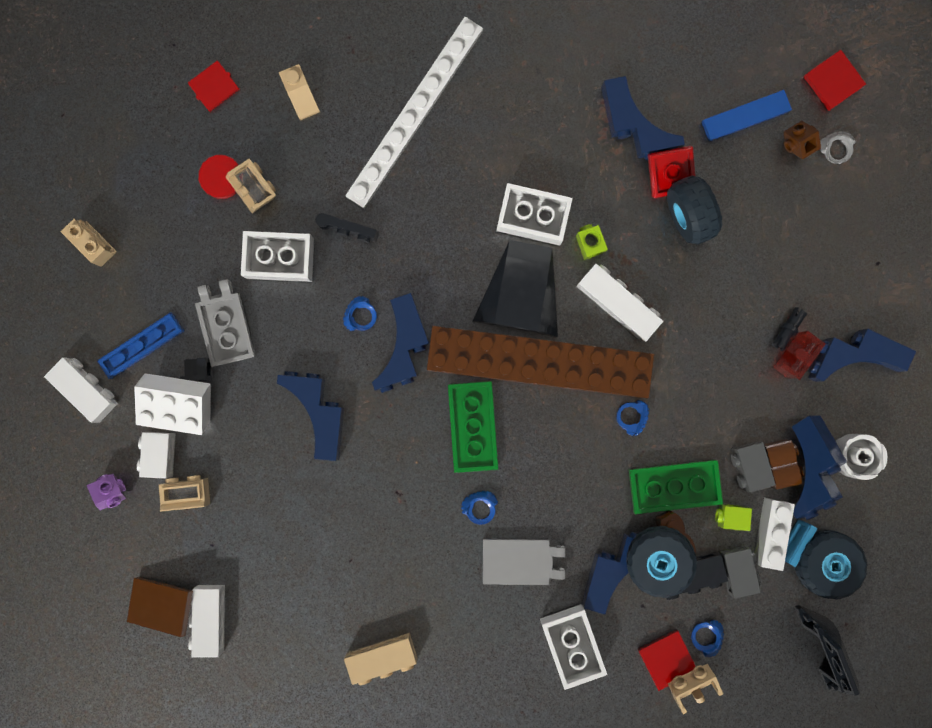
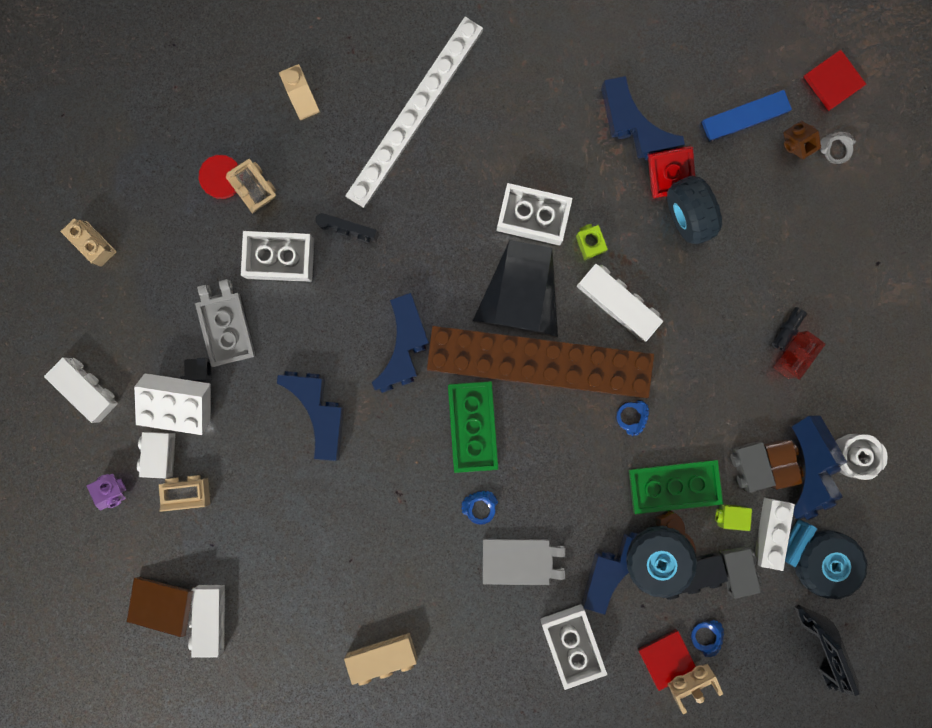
(140, 345): blue tile -> none
(213, 86): red piece -> none
(349, 321): blue piece -> none
(865, 347): dark blue arch -> none

